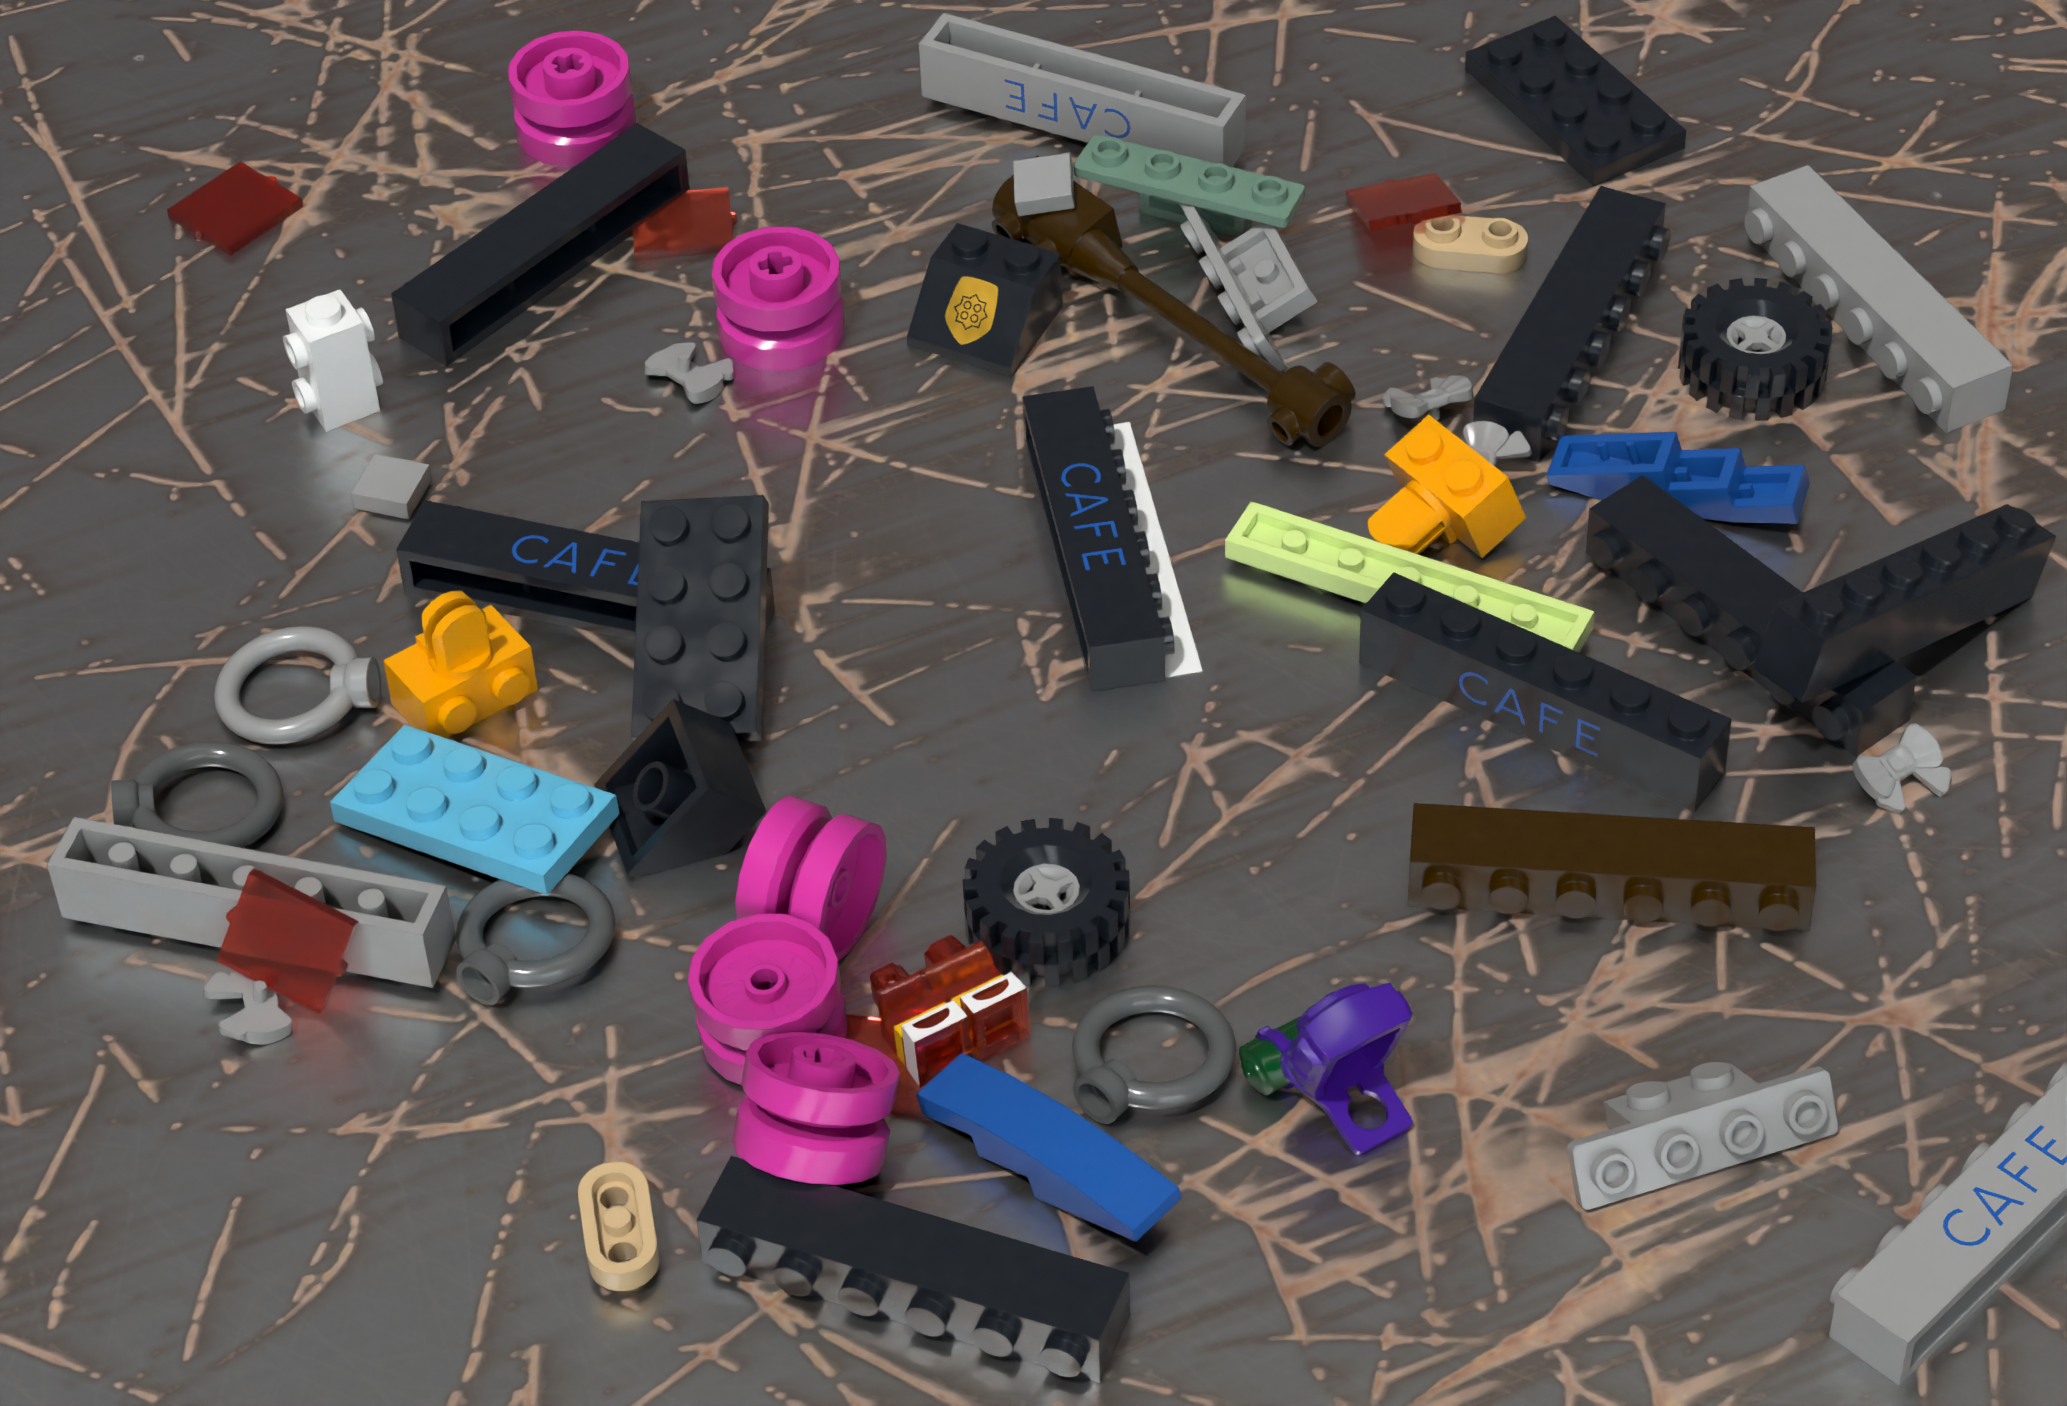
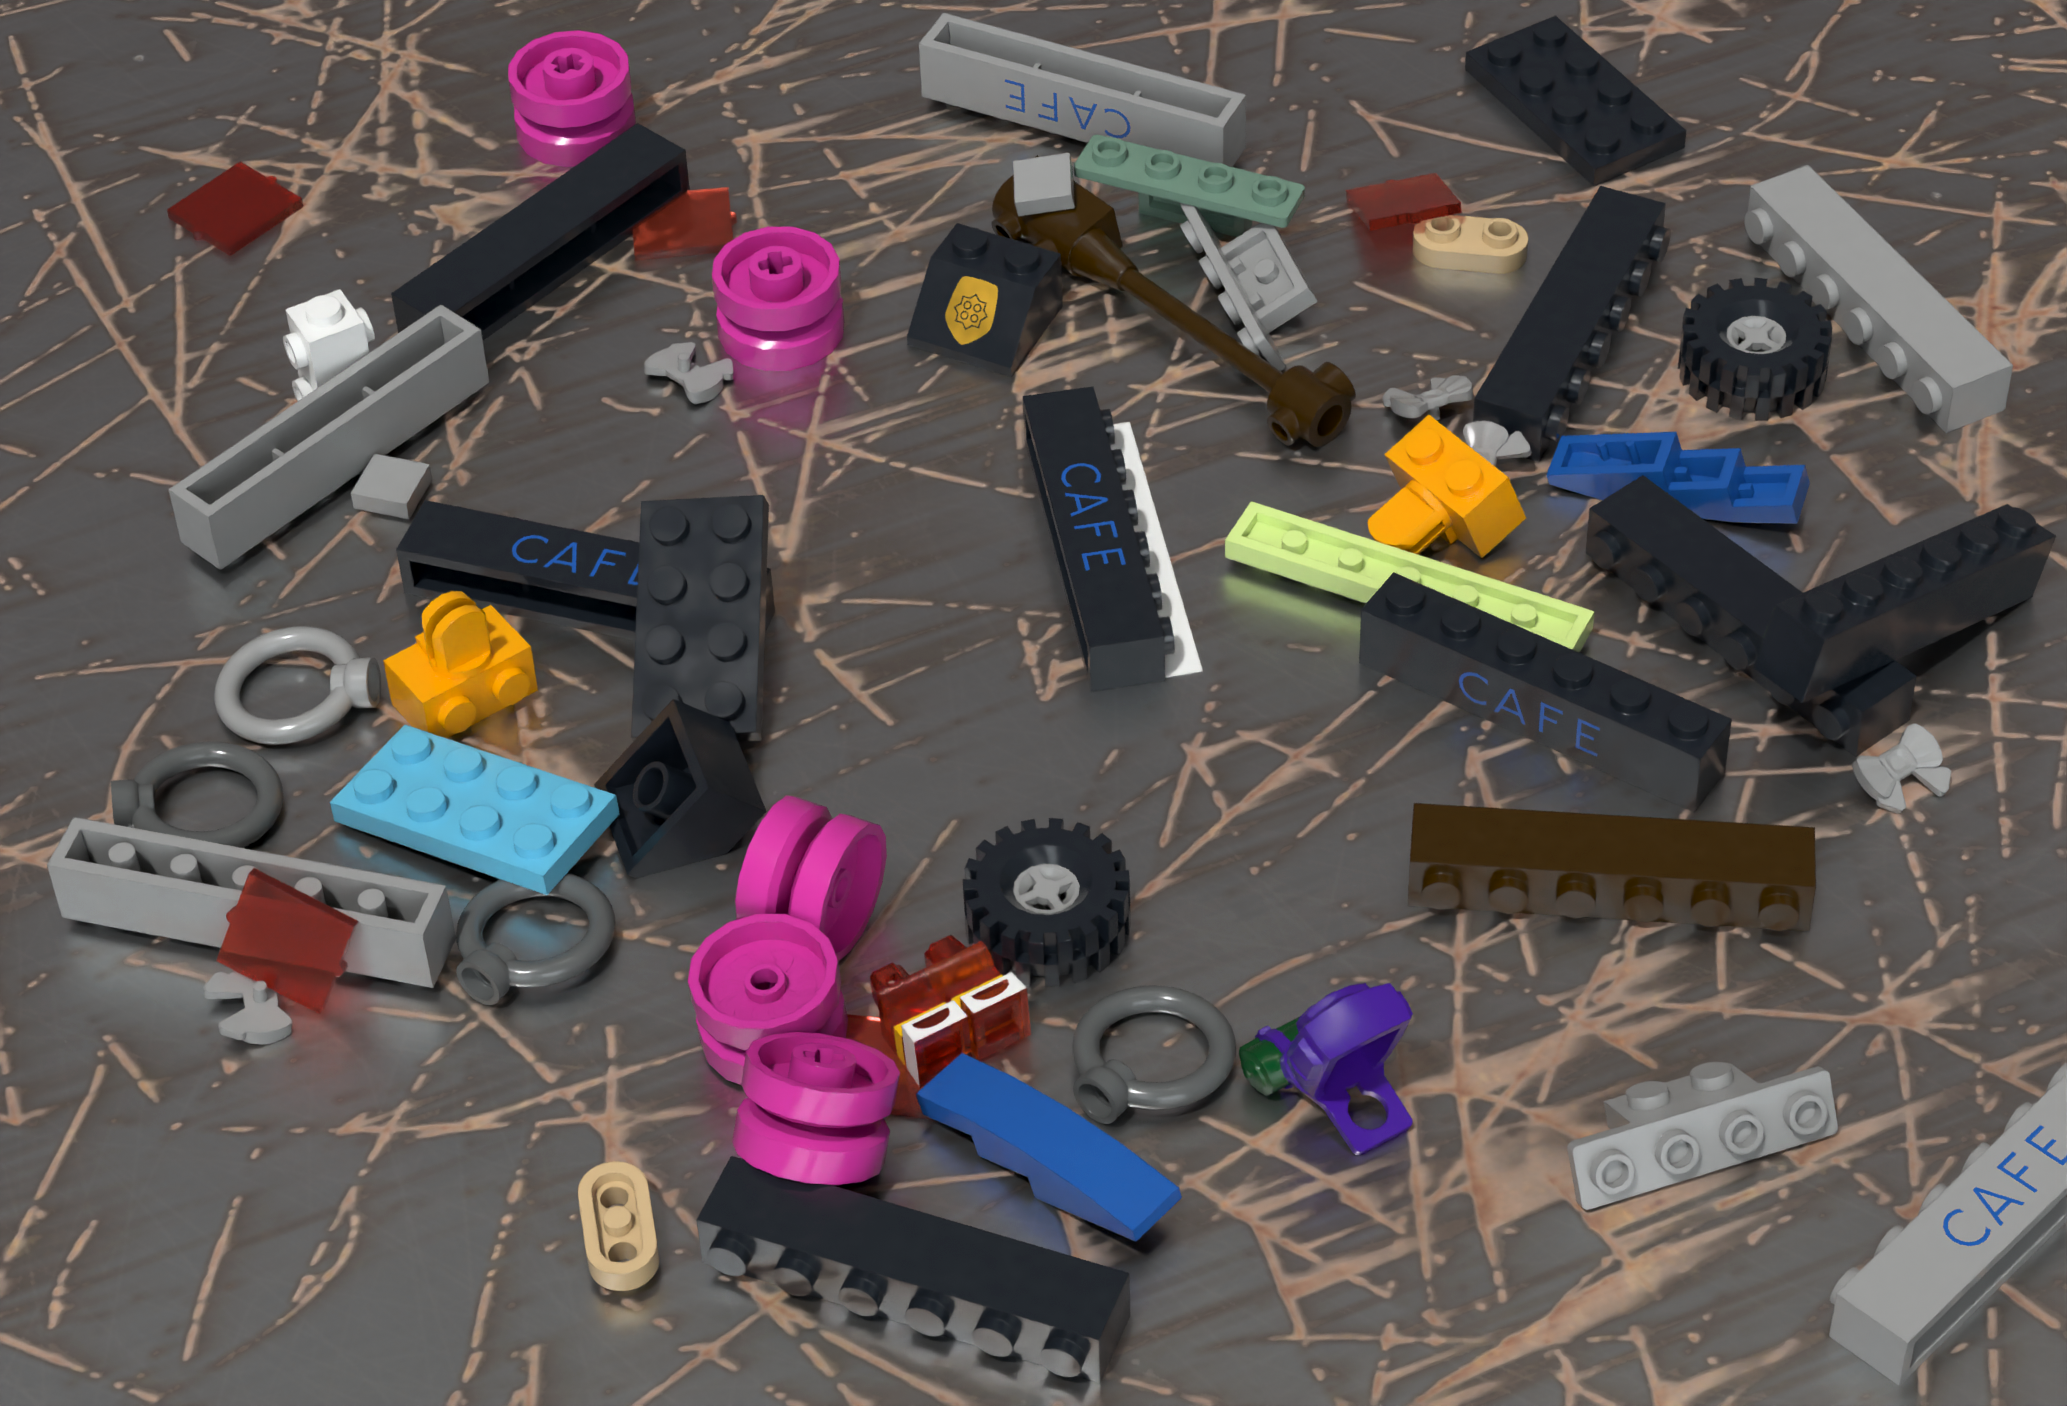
(329, 436): none -> light grey brick

